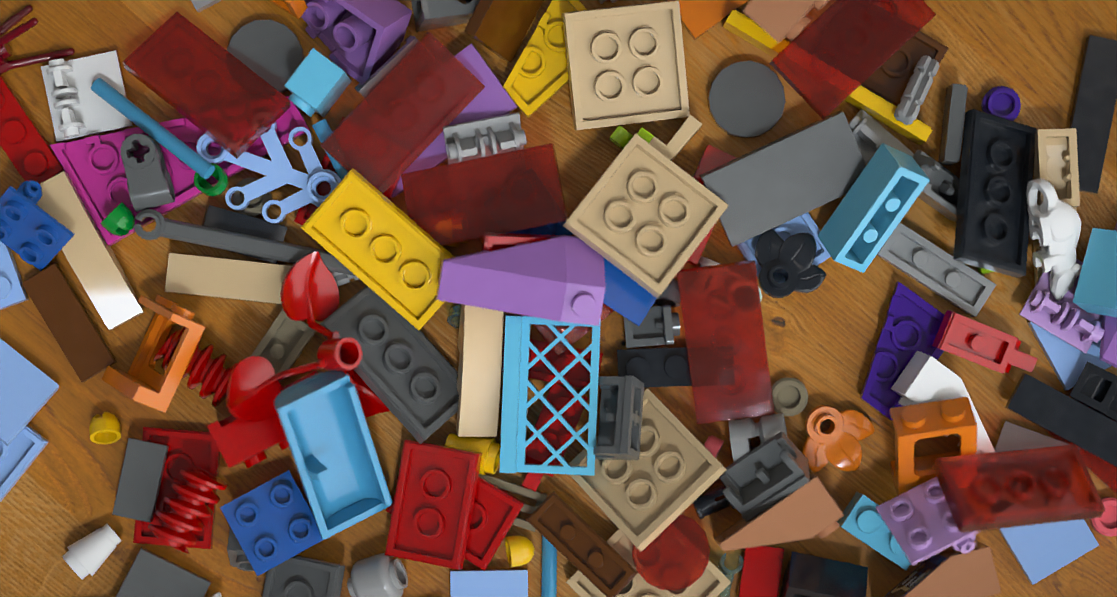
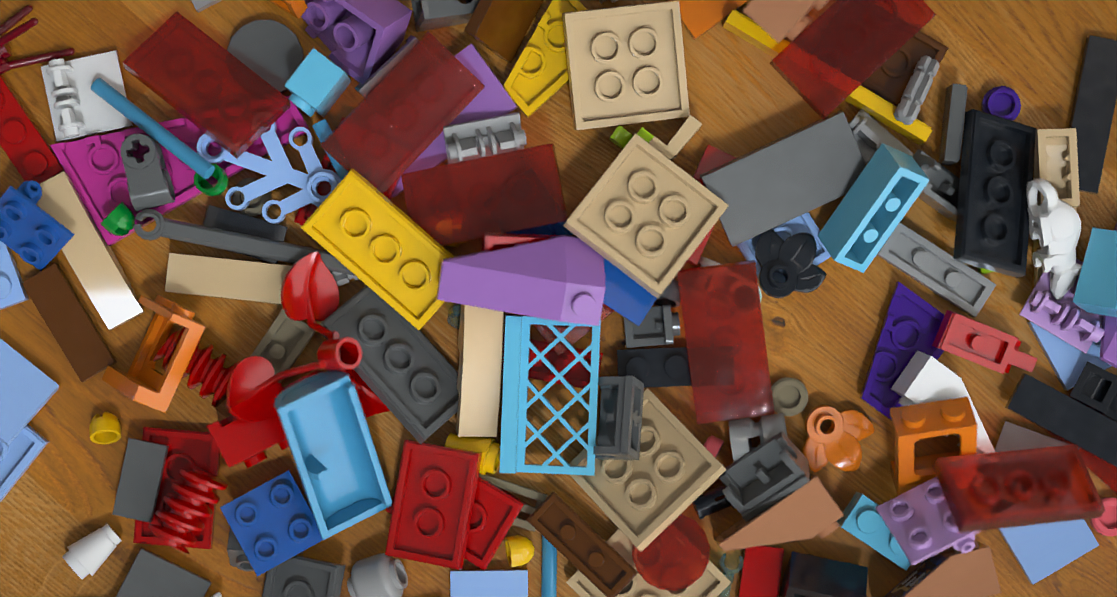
(556, 433): red hinge -> none
(746, 99): dark grey tile -> none

